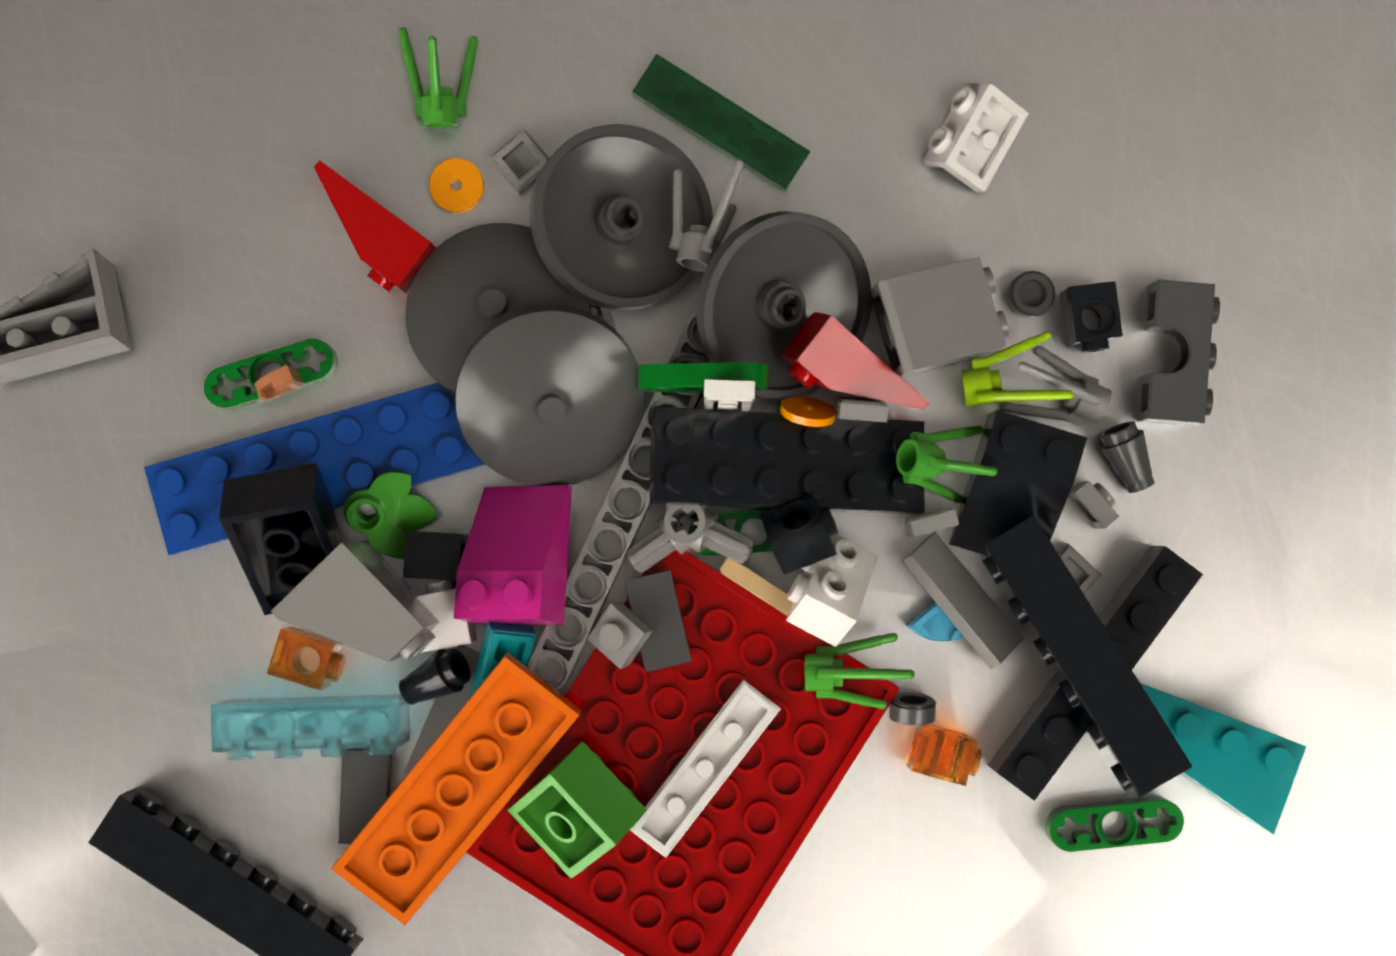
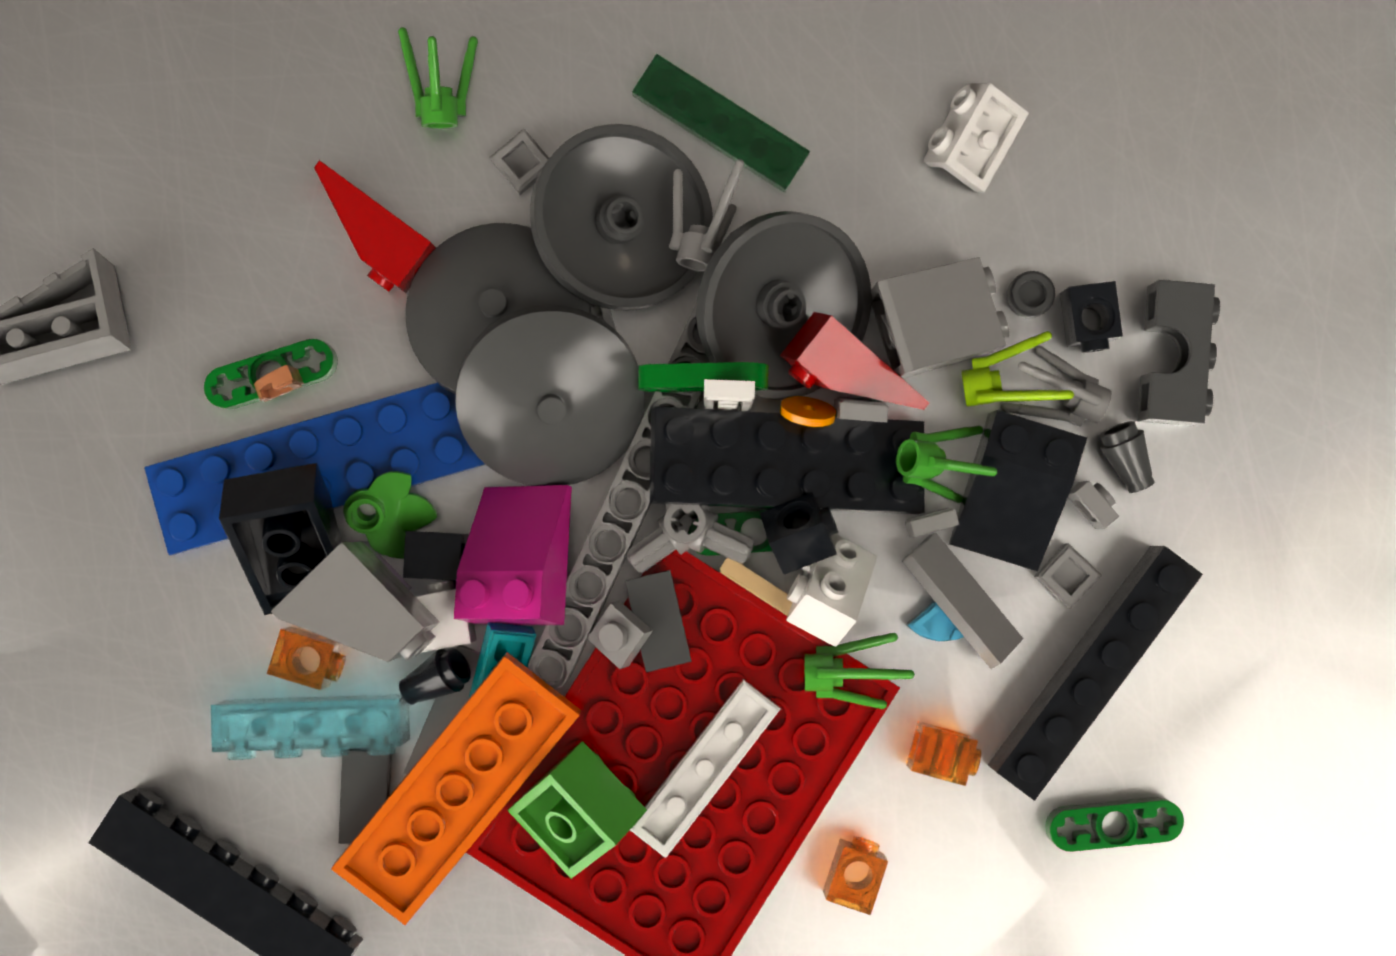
(456, 200): light orange wheel -> none
(861, 894): none -> clear orange brick
(913, 709): dark grey tile -> none
(1087, 658): black brick -> none
(1233, 759): teal wedge -> none

